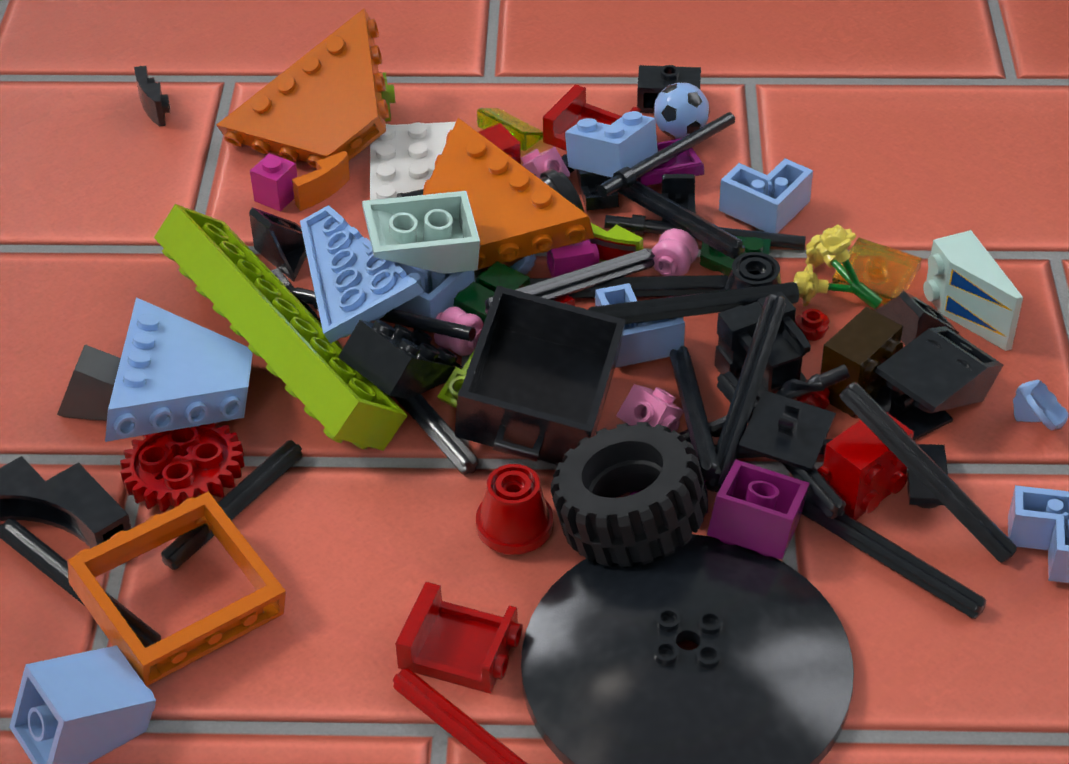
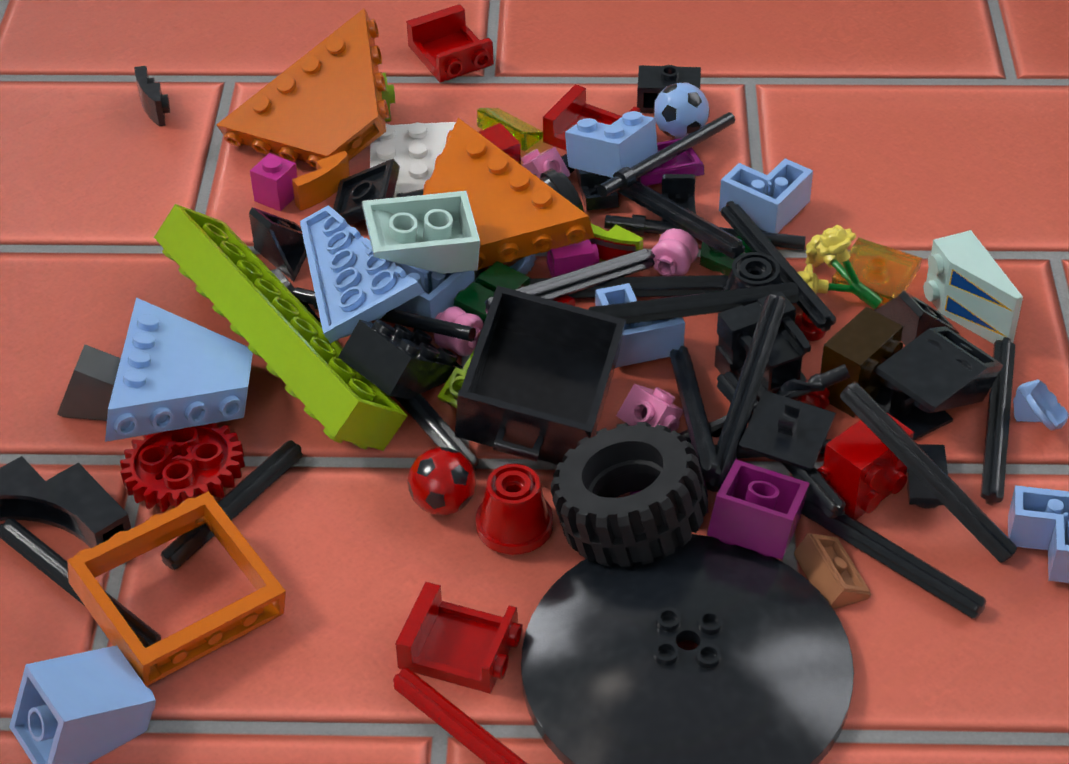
(370, 184): none -> black tile
(441, 481): none -> red piece
(448, 44): none -> red panel
(758, 242): none -> black axle
(831, 570): none -> nougat slope
(998, 424): none -> black axle

